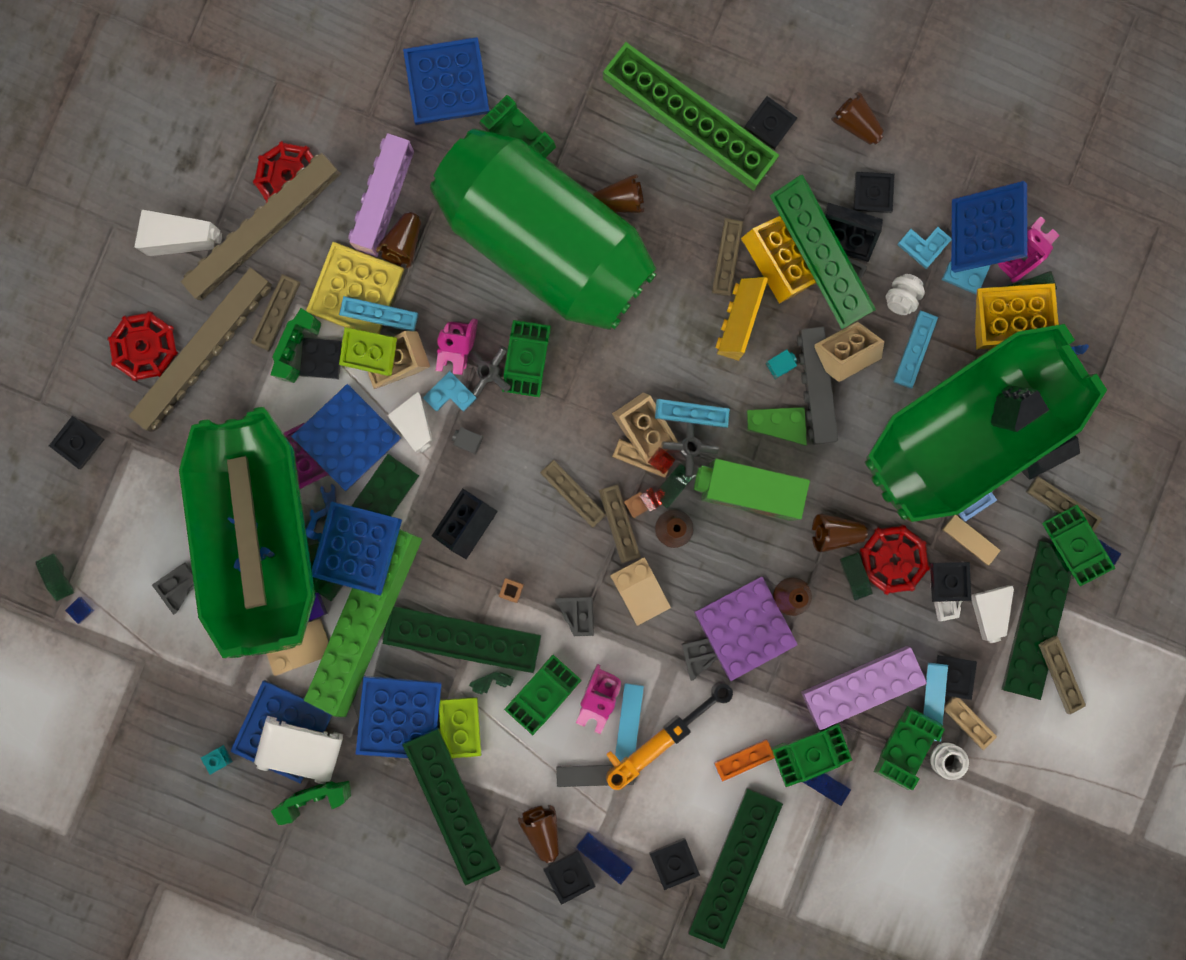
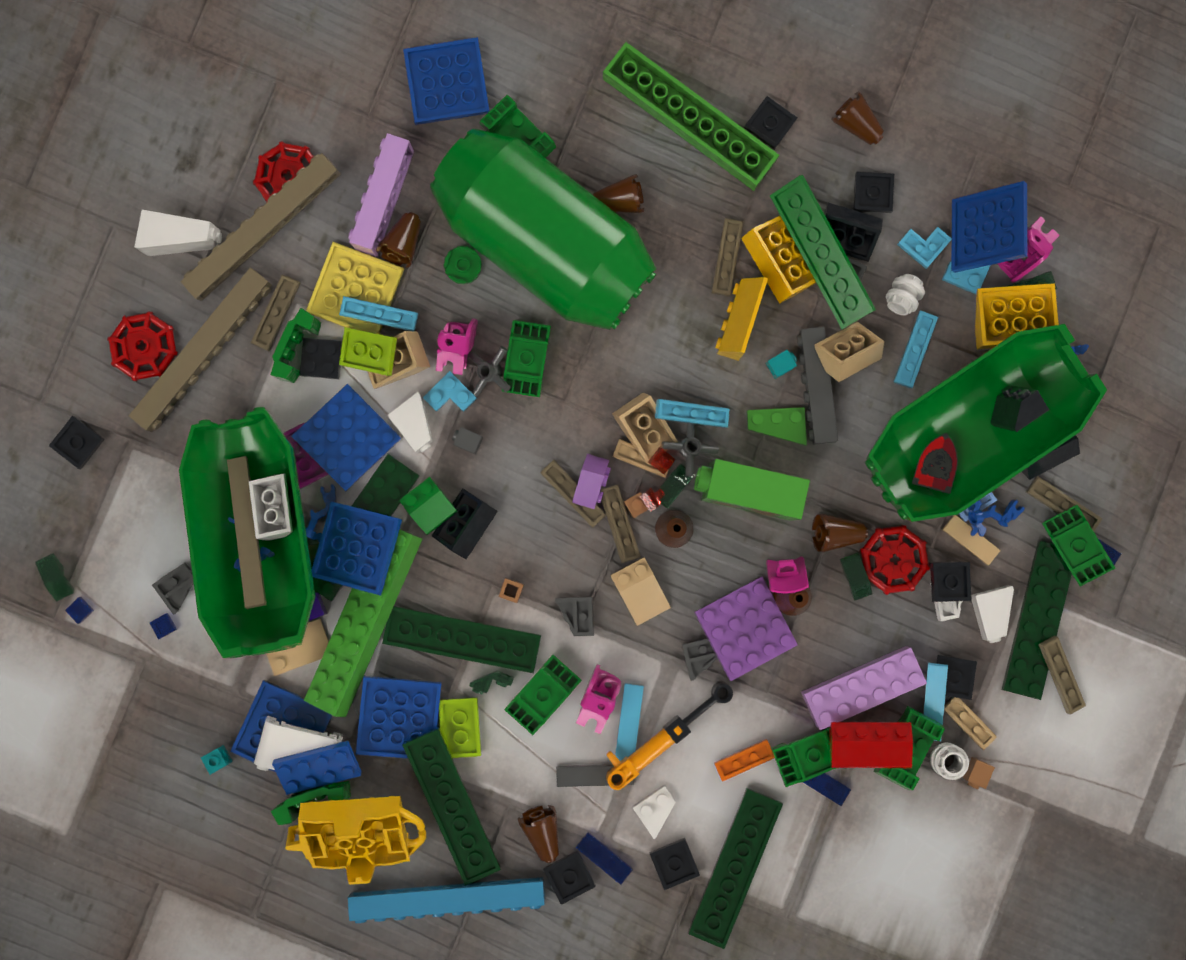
(163, 626): none -> clear blue tile
(270, 507): none -> white slope
(317, 767): none -> blue plate
(361, 837): none -> yellow piece
(428, 505): none -> green slope
(446, 899): none -> dark azure brick
(462, 265): none -> green tile
(592, 477): none -> medium lavender brick
(655, 810): none -> white wing
(787, 575): none -> dark pink shield
(871, 744): none -> red slope
(937, 465): none -> shield
(976, 516): none -> blue piece
(978, 773): none -> medium nougat brick

